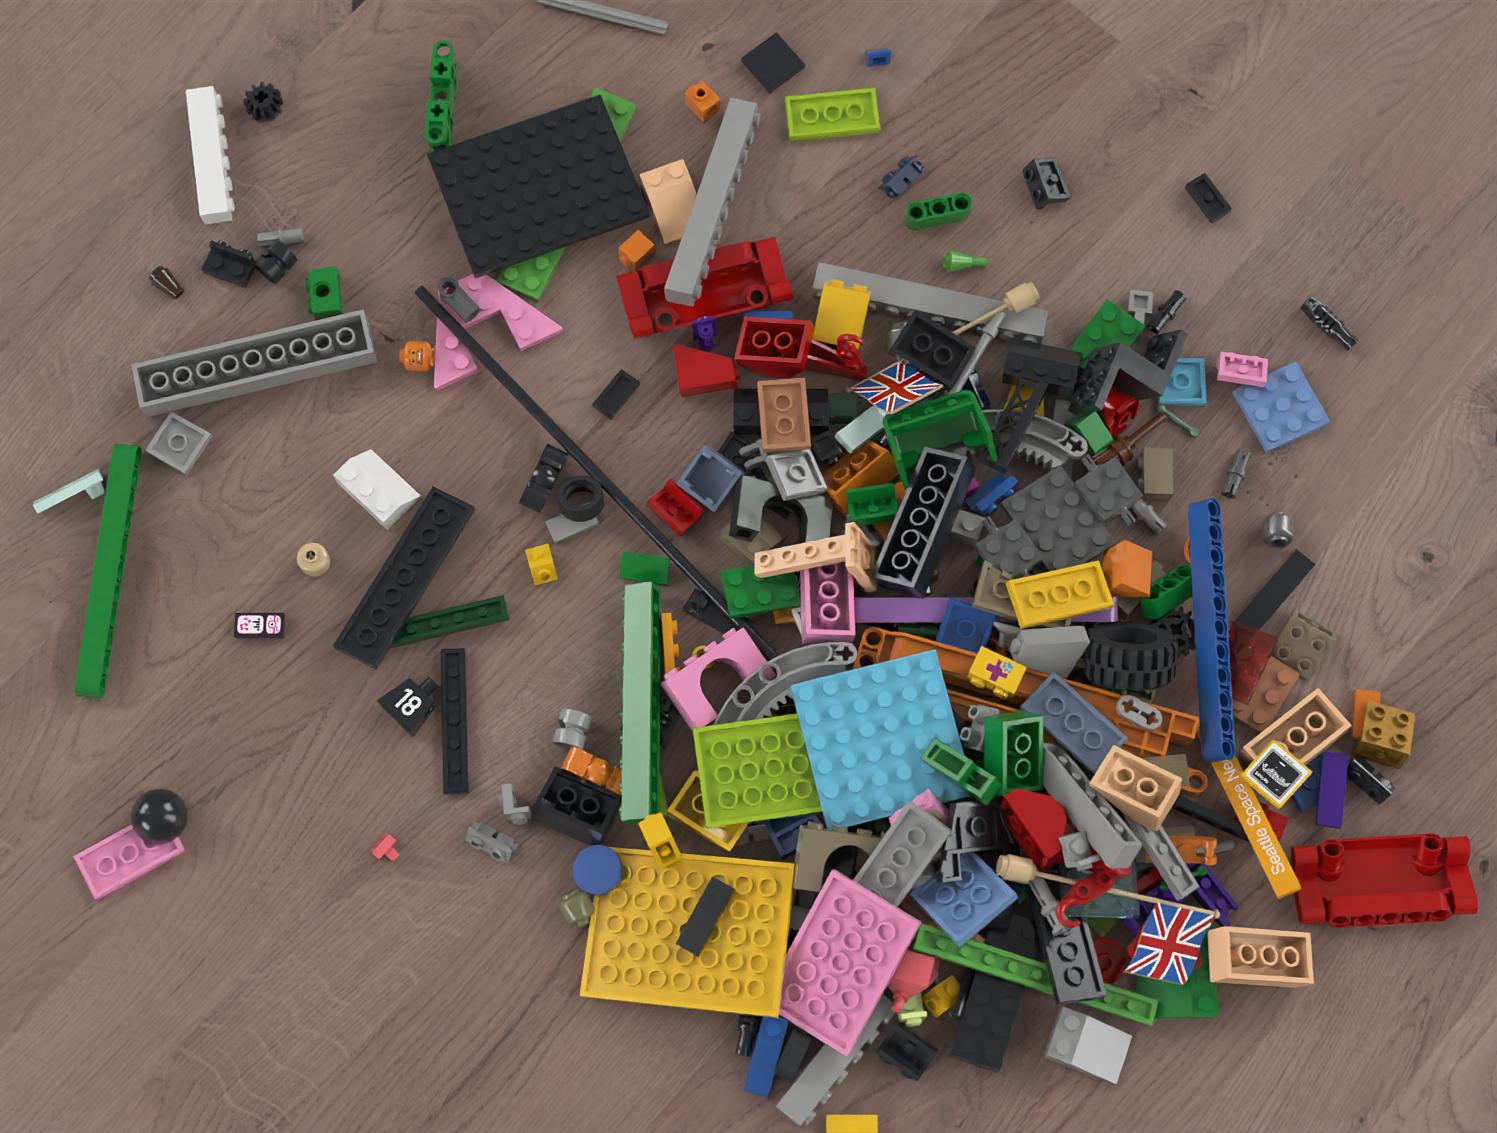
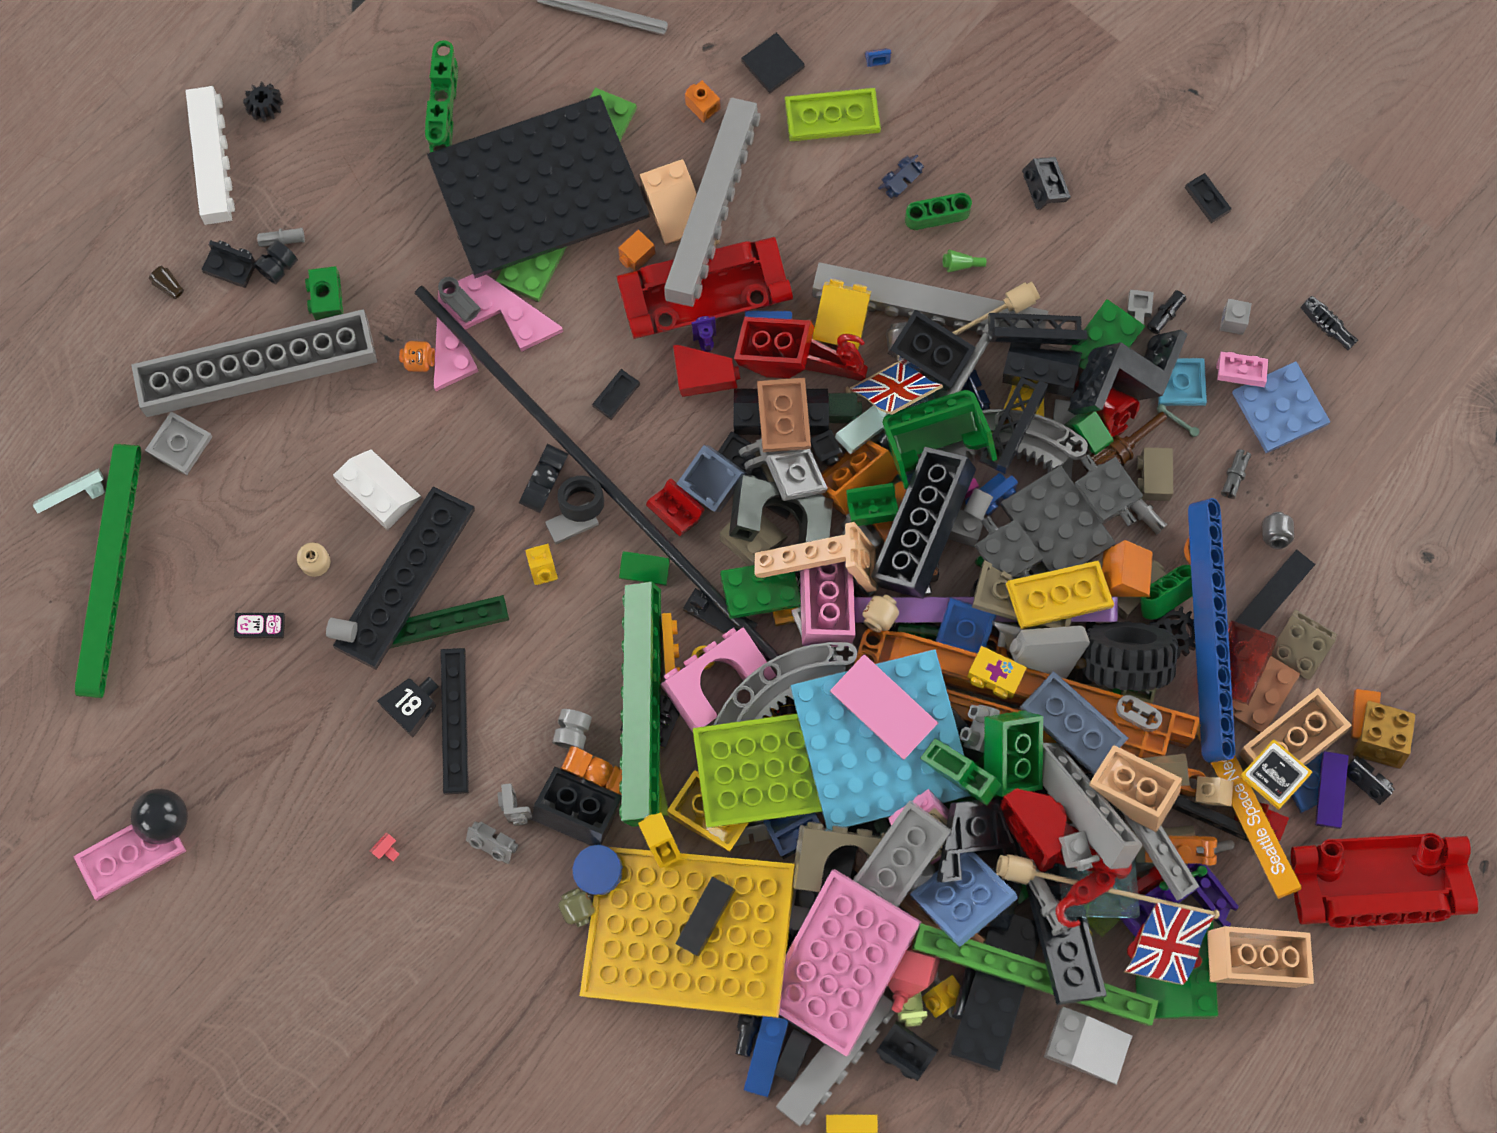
(341, 629): none -> light grey piece
(880, 613): none -> tan head
(883, 707): none -> bright pink tile
(978, 503): none -> light grey piece
(1035, 334): none -> black fence
(1110, 959): red tile -> none
(1214, 791): none -> tan brick
(1235, 316): none -> light grey brick

